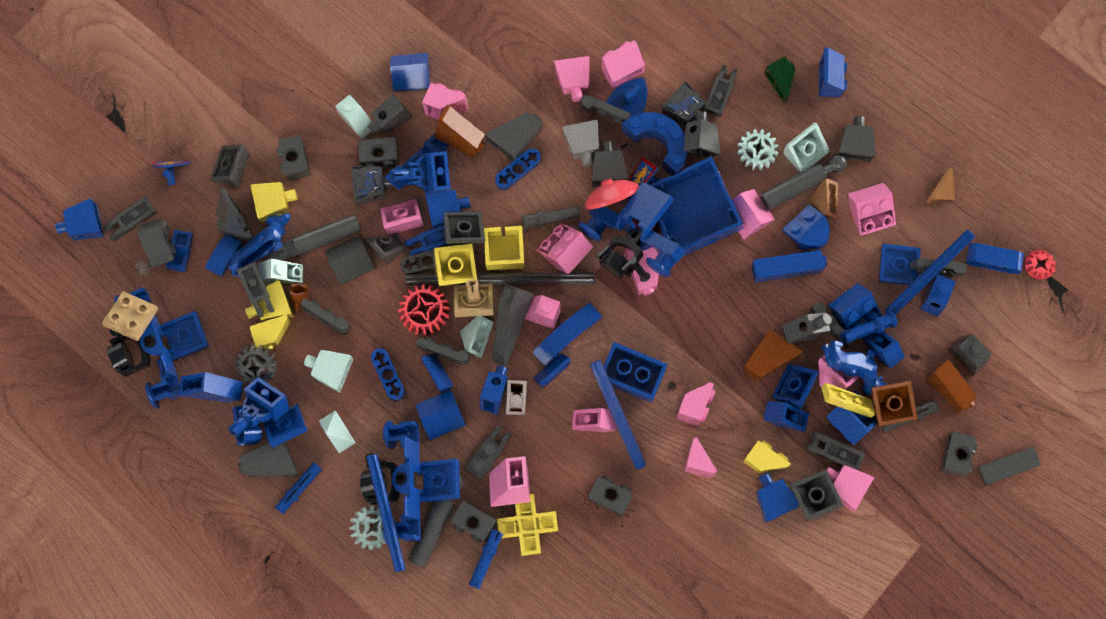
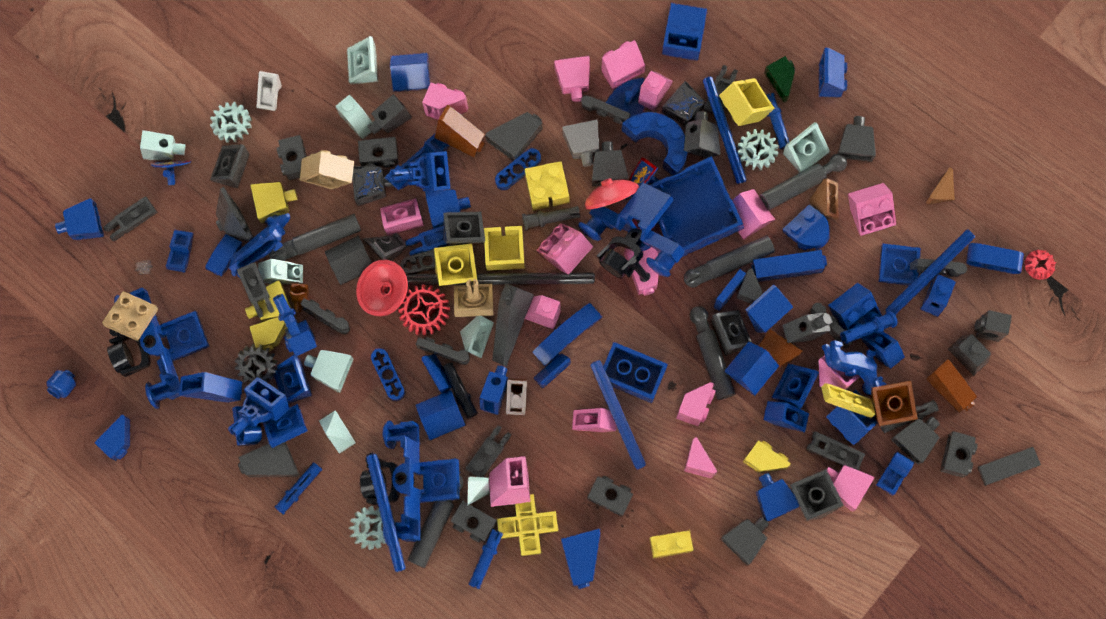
(61, 383): none -> blue head
(116, 439): none -> blue slope
(156, 243): dark grey brick -> none
(160, 146): none -> light aqua torso
(230, 114): none -> light aqua gear
(268, 89): none -> white slope
(292, 379): none -> blue slope
(298, 336): none -> blue brick
(326, 170): none -> tan brick
(362, 62): none -> light aqua slope
(374, 285): none -> coral dish
(463, 397): none -> black pin
(477, 488): none -> light aqua slope
(547, 182): none -> light yellow piece
(581, 556): none -> blue slope
(653, 90): none -> bright pink slope
(671, 544): none -> light yellow brick
(684, 31): none -> blue slope
(712, 354): none -> dark grey piece
(724, 130): none -> blue axle
(729, 261): none -> dark grey piece
(729, 290): none -> blue tile
(730, 331): none -> dark grey slope
(746, 102): none -> light yellow piece
(746, 539): none -> dark grey torso
(750, 288): none -> dark grey slope
(752, 367): none -> blue slope
(768, 309): none -> blue slope
(777, 122): none -> blue pin
(895, 473): none -> blue plate
(918, 439): none -> dark grey torso
(993, 326): none -> dark grey brick

